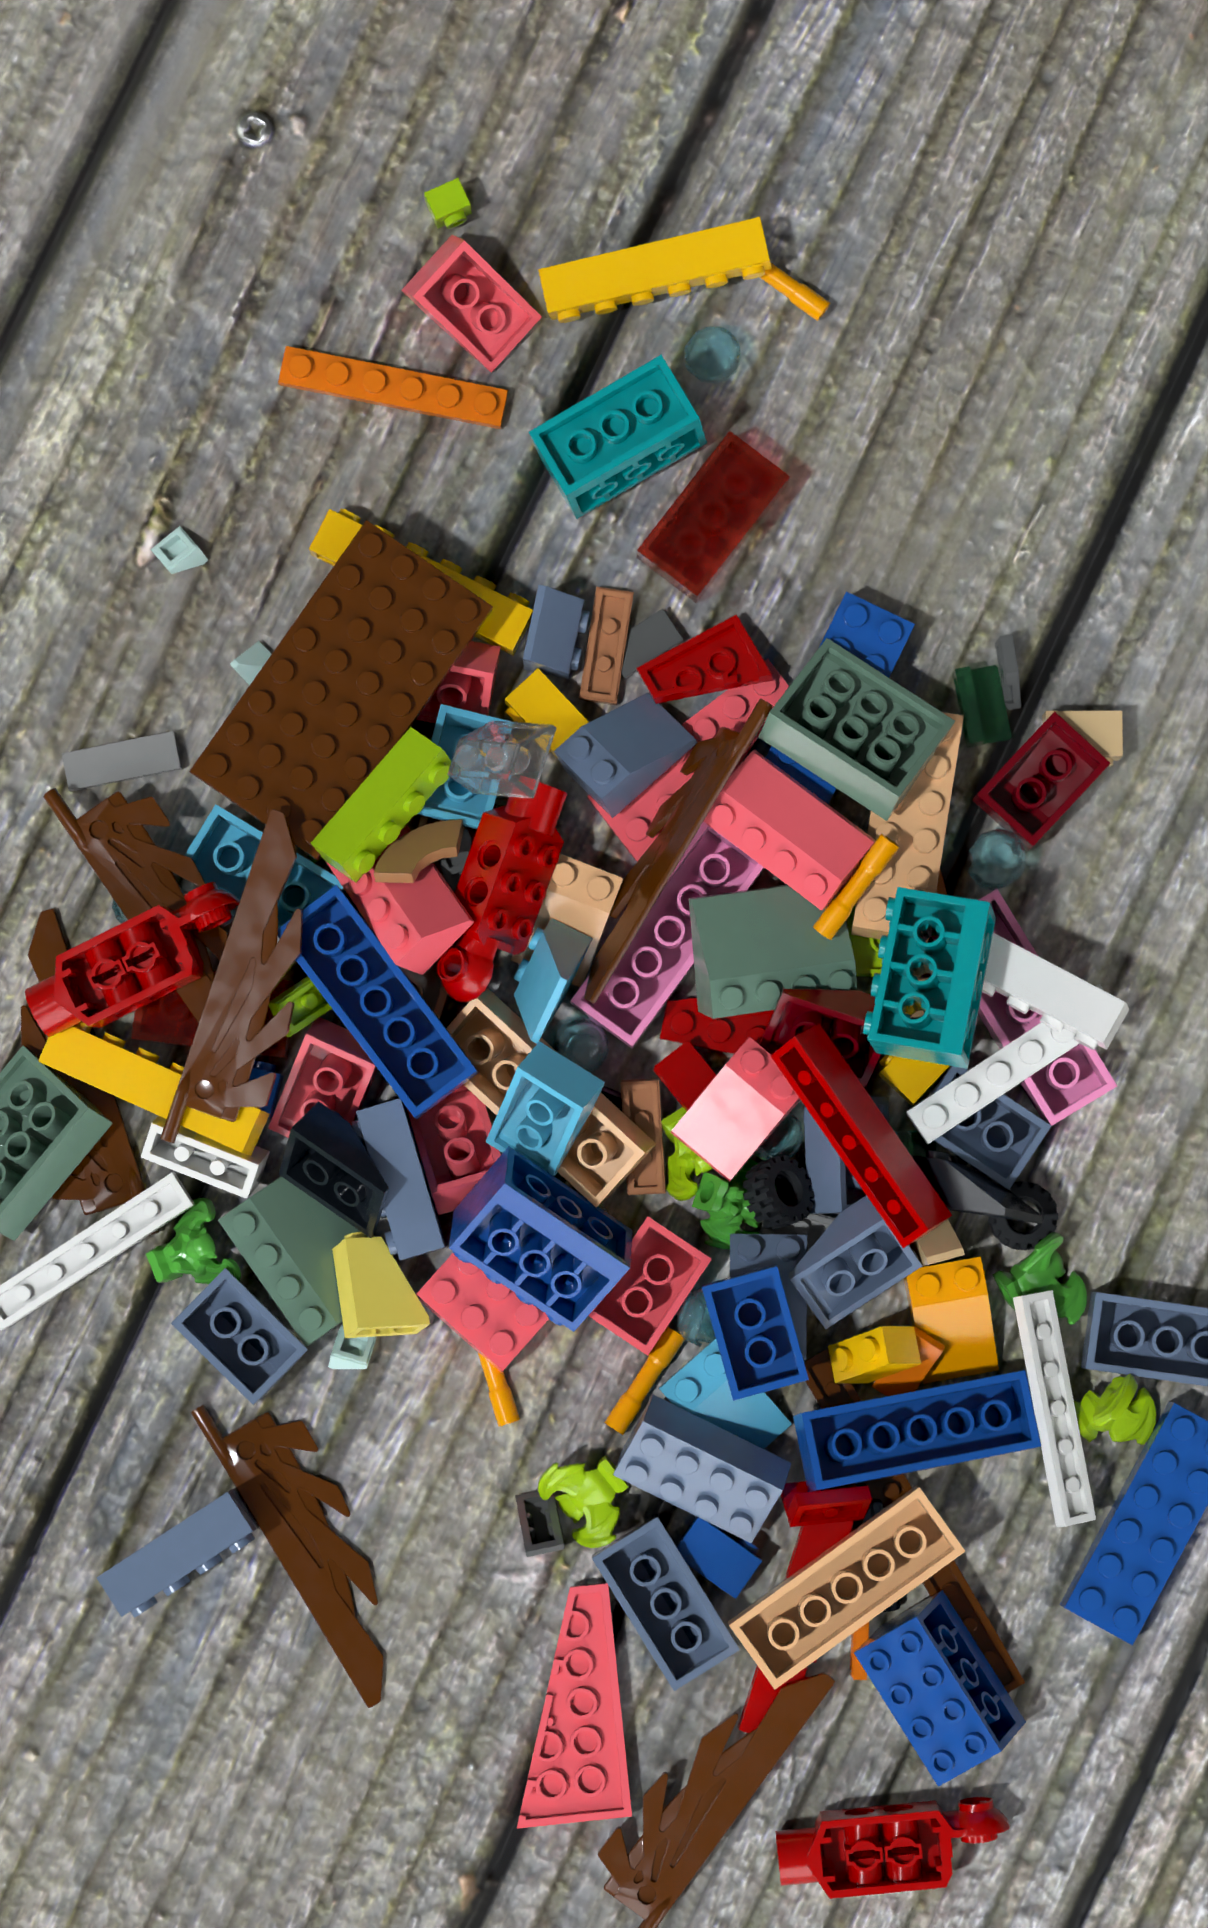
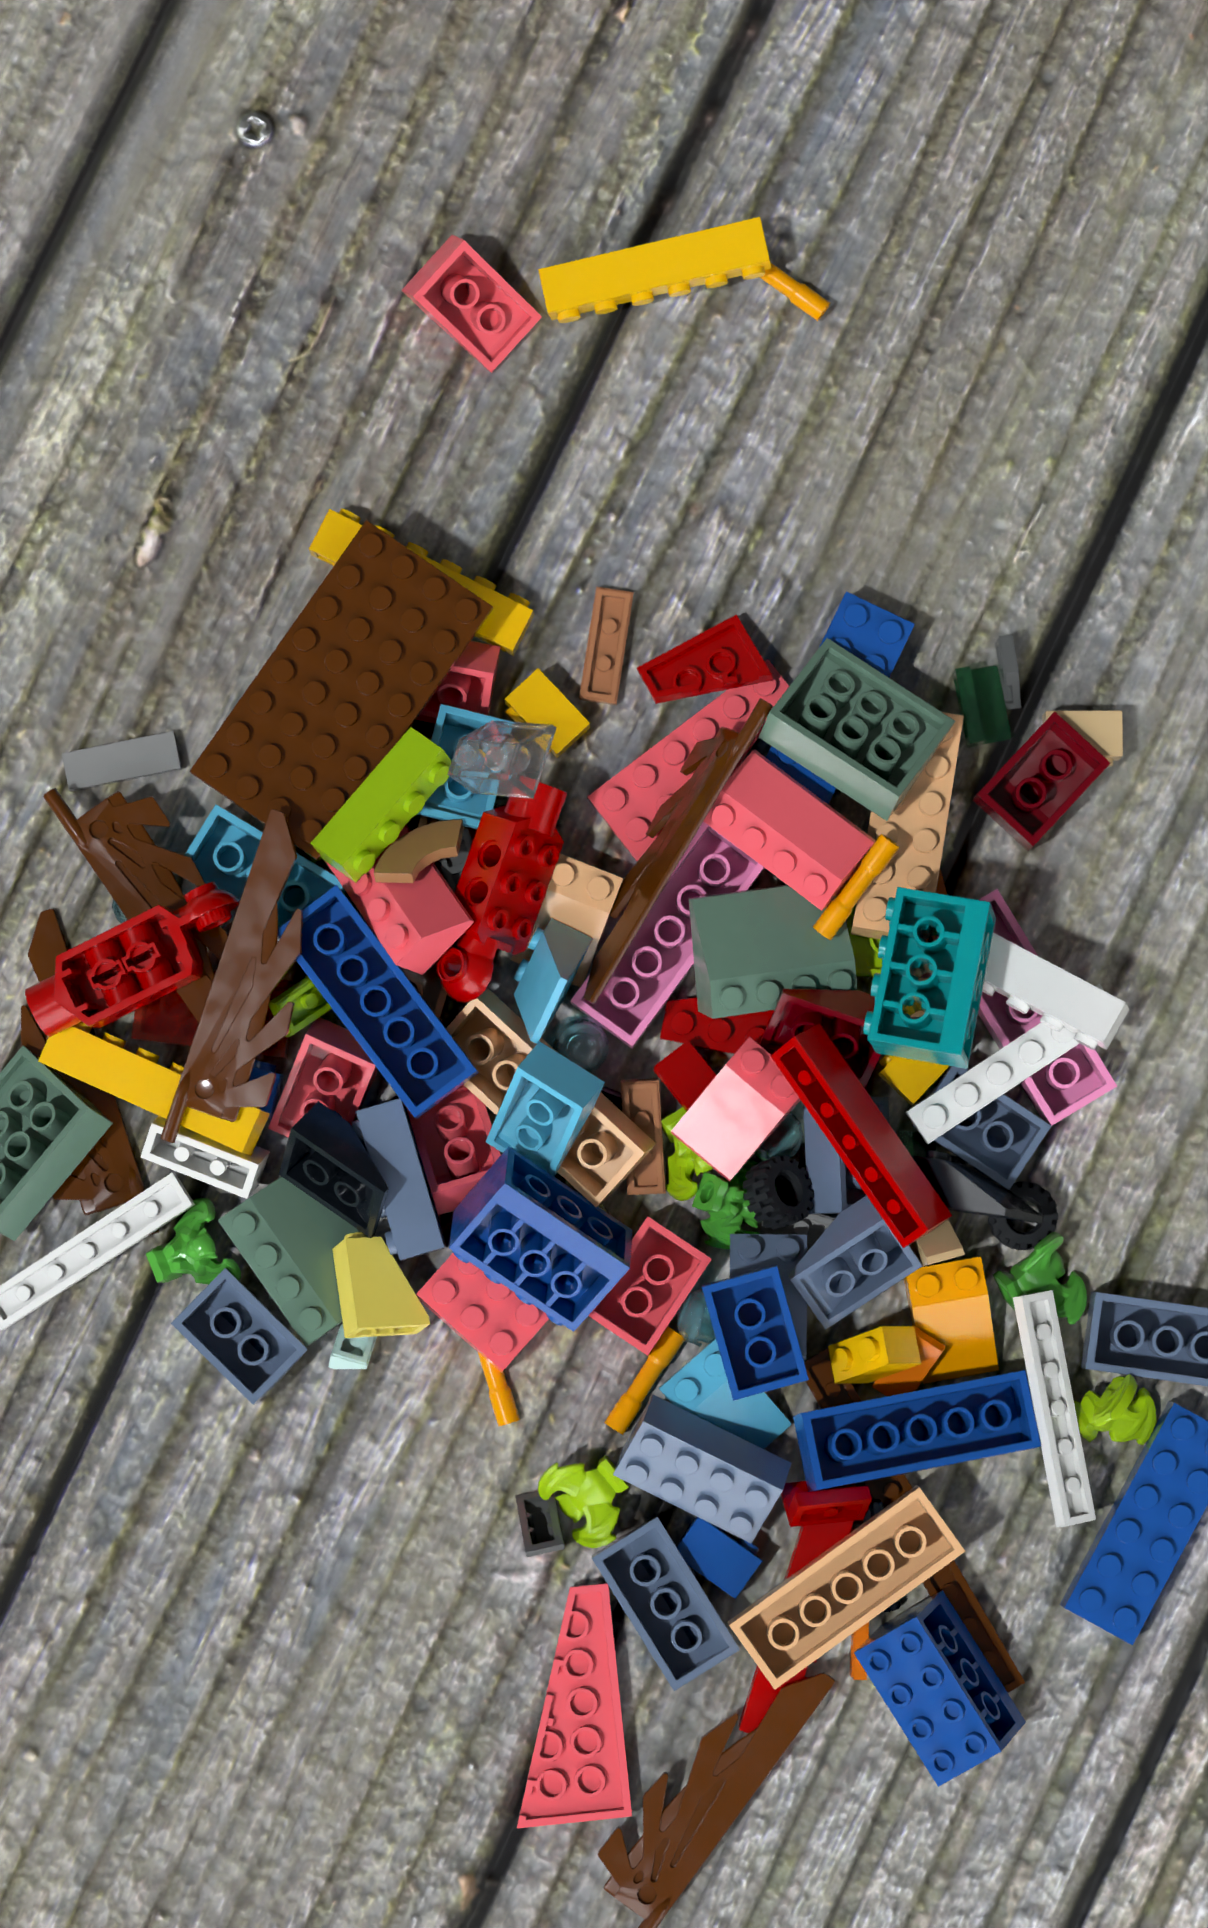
(173, 1555): sand blue brick -> none
(179, 552): light aqua slope -> none
(251, 662): light aqua slope -> none
(292, 1521): reddish brown animal -> none
(393, 387): orange plate -> none
(448, 204): lime plate -> none
(554, 633): sand blue slope -> none
(618, 436): teal brick -> none
(624, 752): sand blue slope -> none
(649, 641): dark grey tile -> none
(713, 354): clear light blue hair -> none
(713, 516): clear red brick -> none
(884, 1846): red brick -> none
(997, 859): clear light blue hair -> none

